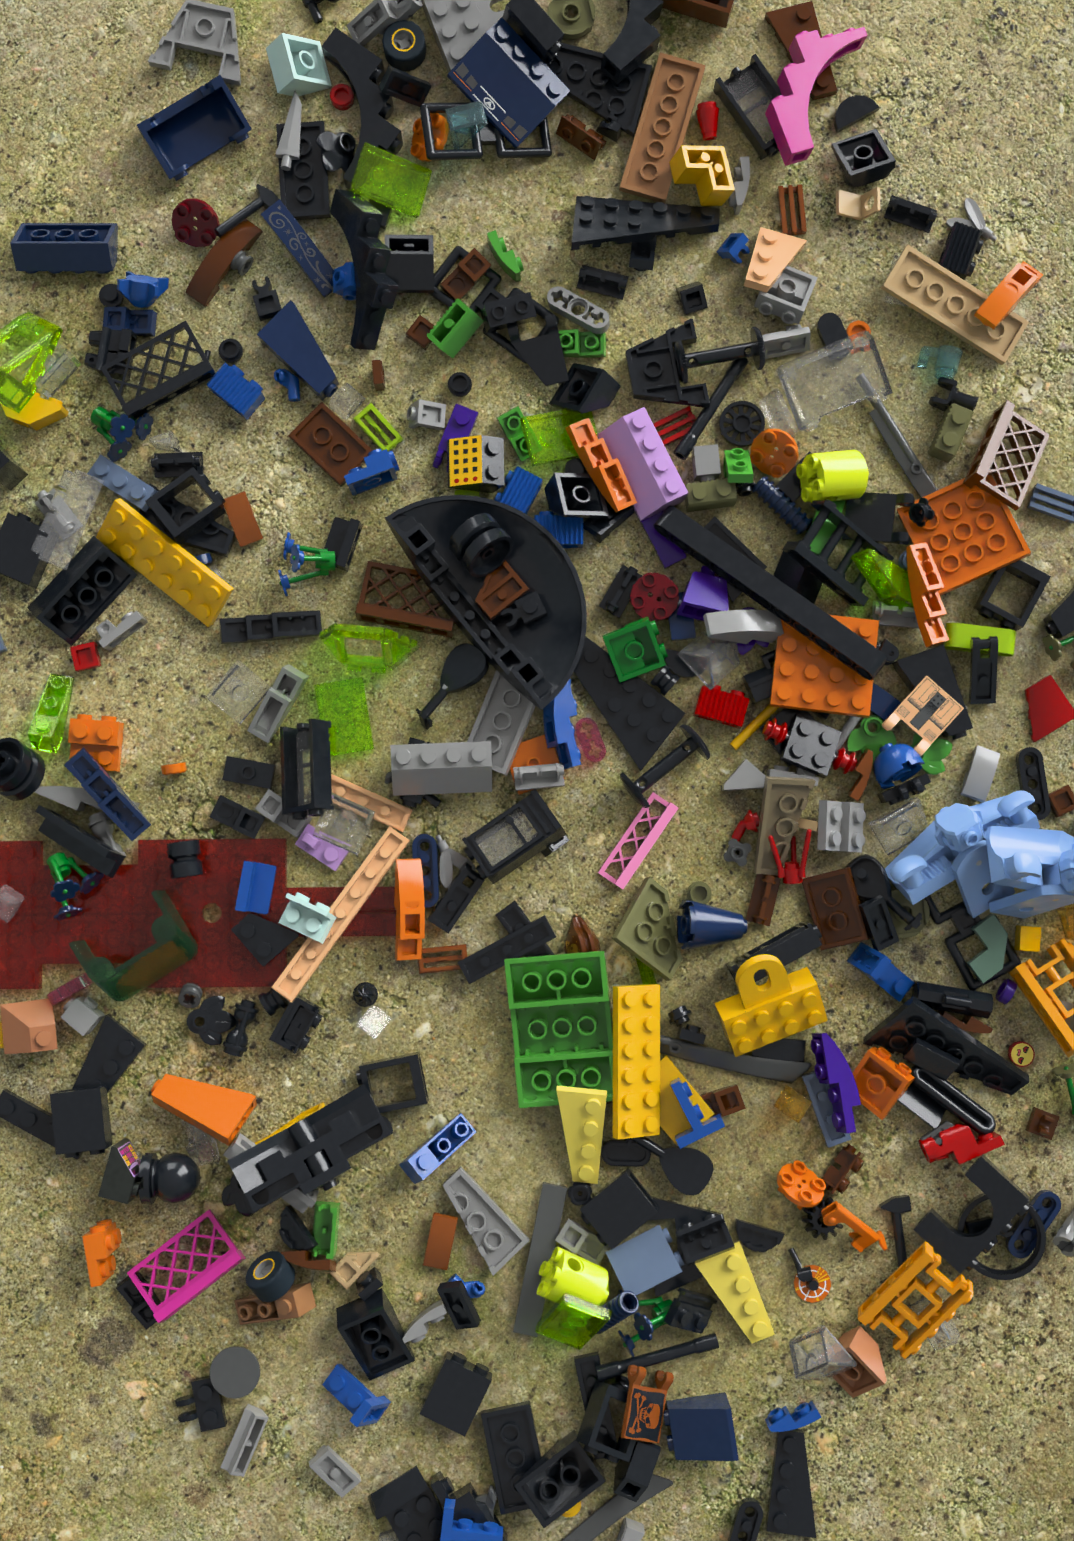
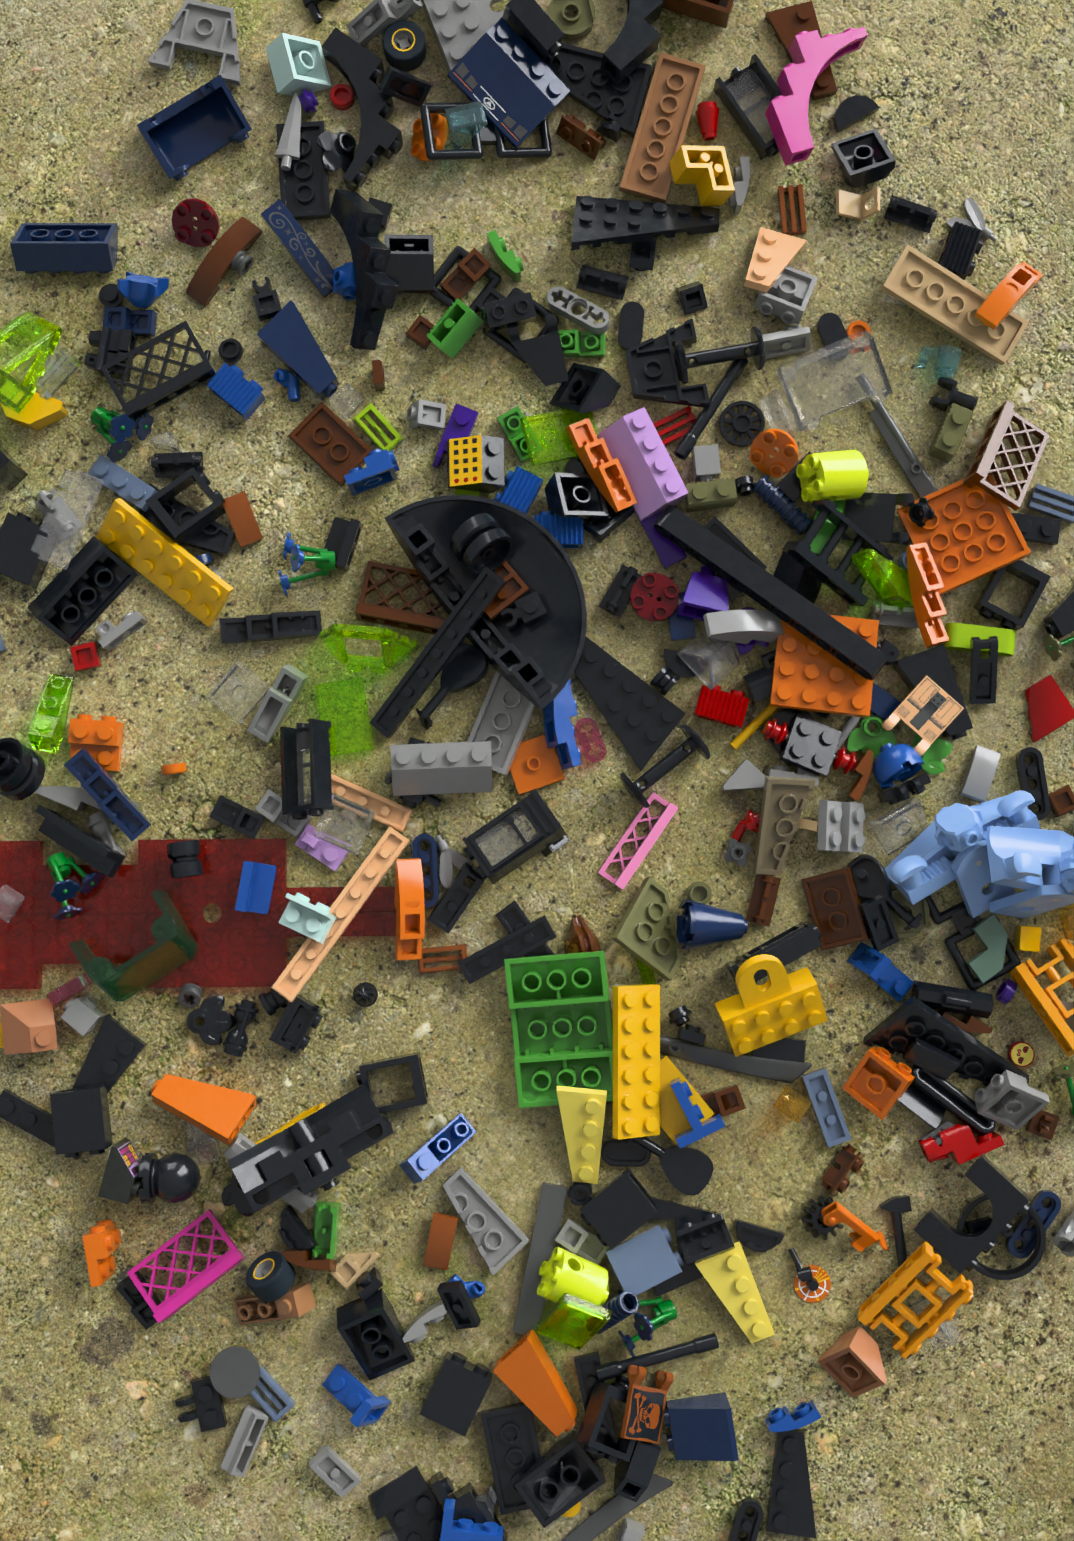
(249, 772): black plate -> none
(263, 937): black wing -> none
(265, 199): black piece -> none
(278, 1390): none -> sand blue tile
(308, 101): none -> dark purple plate
(373, 1022): clear slope -> none
(390, 180): clear neon green tile -> none
(438, 652): none -> black plate
(459, 384): black plate -> none
(537, 1383): none -> orange slope
(538, 776): light grey hinge -> none
(630, 325): none -> black tile
(635, 649): green plate -> none
(690, 1311): black plate -> none
(732, 246): blue tile -> none
(737, 466): bright green plate -> none
(793, 871): red plant -> none
(800, 1185): orange plate -> none
(819, 1355): clear slope -> none
(834, 1070): dark purple slope -> none
(1010, 1100): none -> light grey plate
(1038, 528): none -> black hinge

